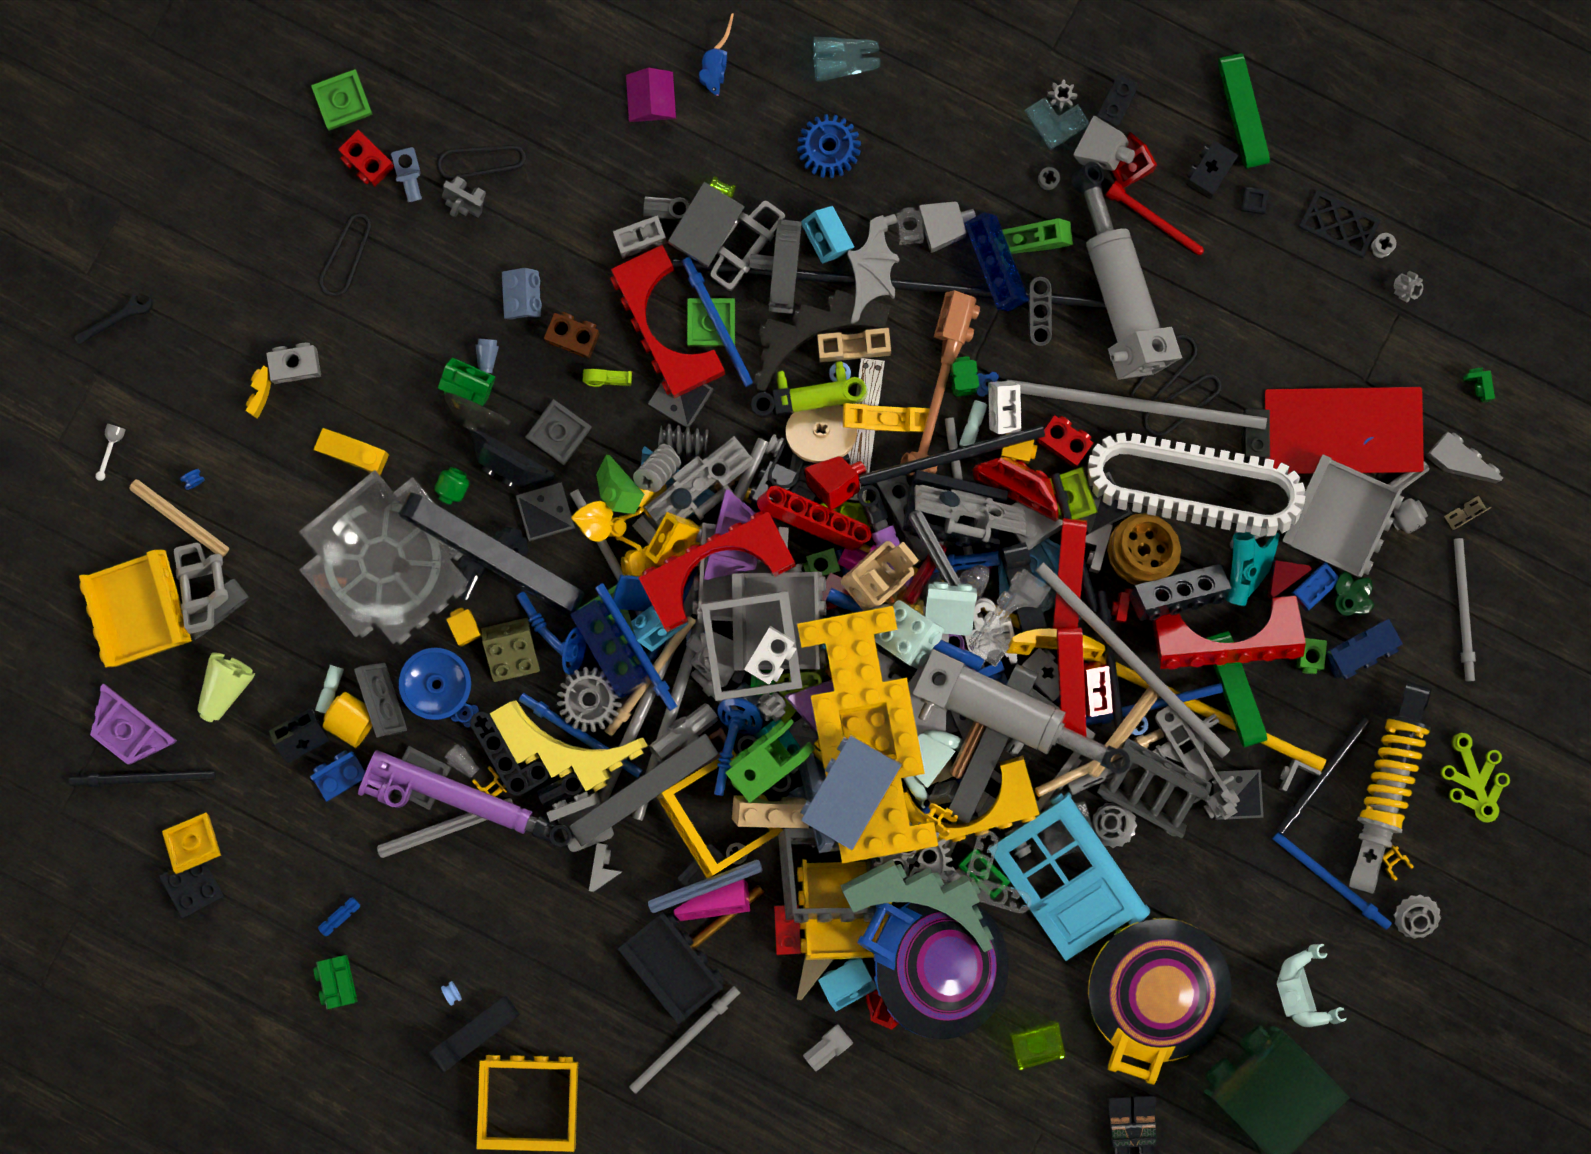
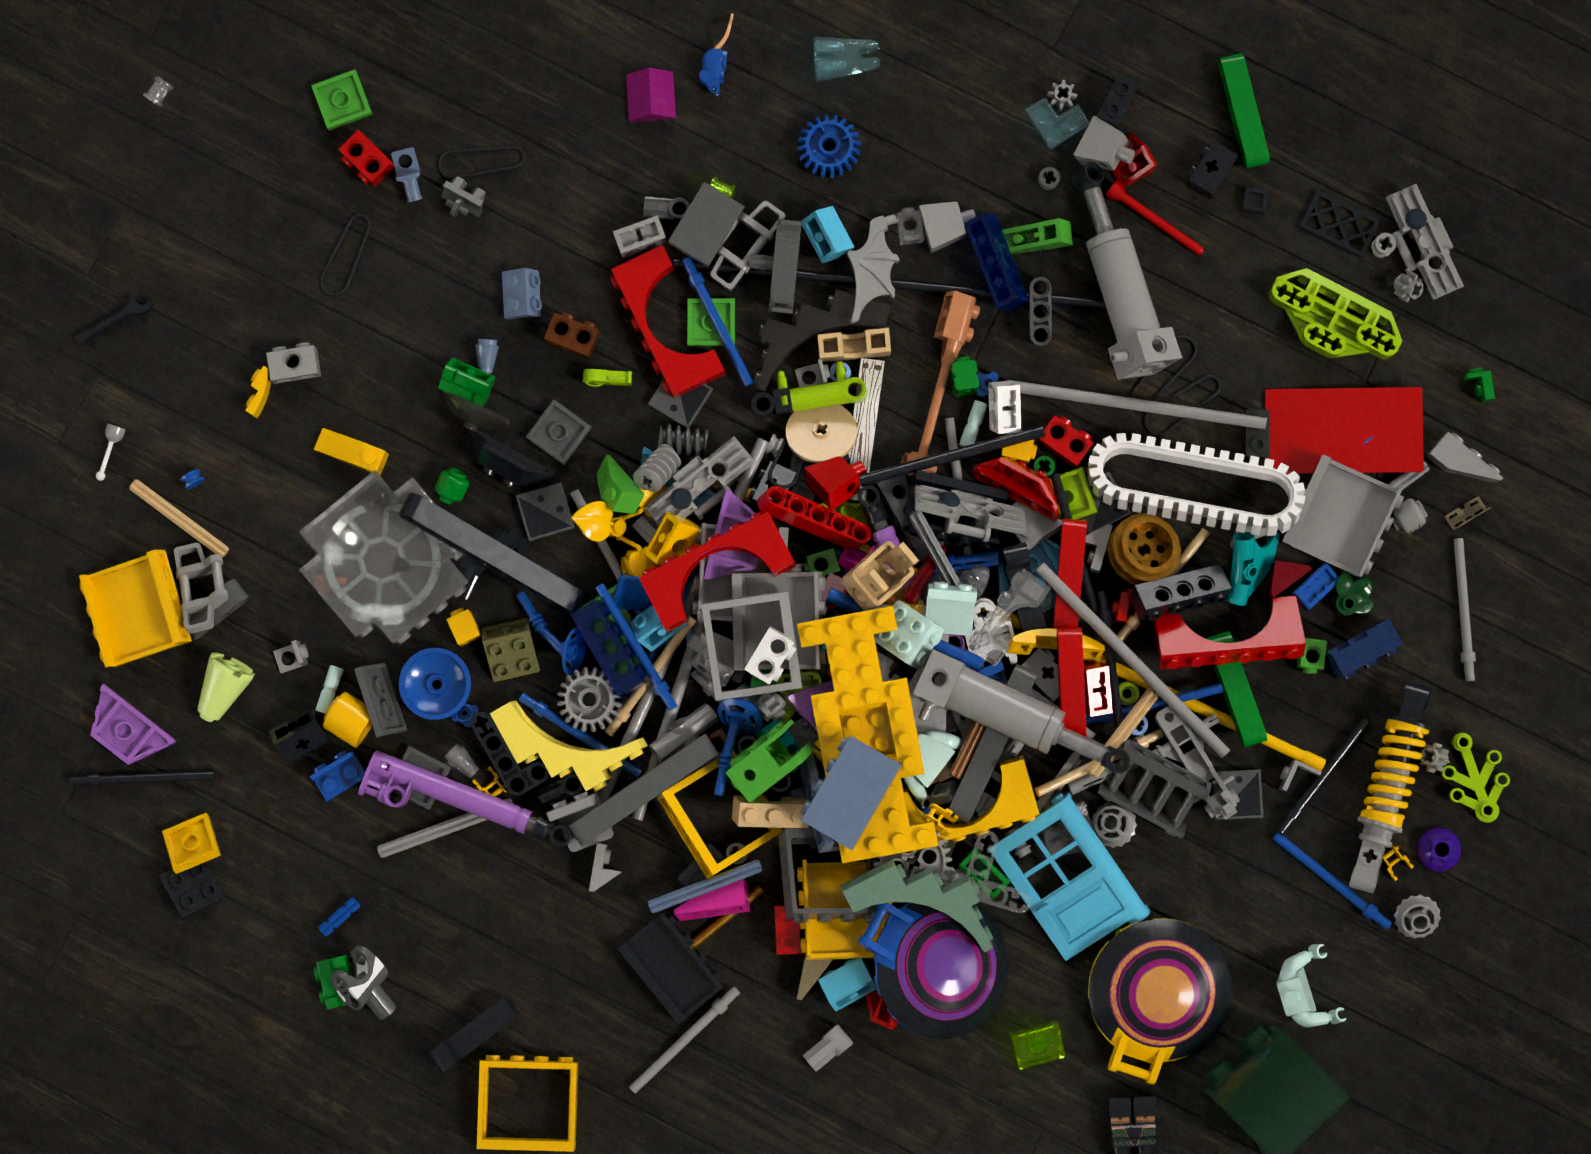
(158, 91): none -> clear bush
(300, 652): none -> light grey bracket
(365, 985): none -> dark grey connector
(451, 993): light blue bush -> none
(820, 370): none -> light grey bracket
(884, 418): yellow slope -> none
(1051, 467): none -> green bush
(1132, 621): none -> tan bar
(1134, 693): none -> lime plate
(1334, 320): none -> lime connector
(1426, 849): none -> dark purple piece
(1431, 237): none -> light grey piece
(1434, 757): none -> light grey gear

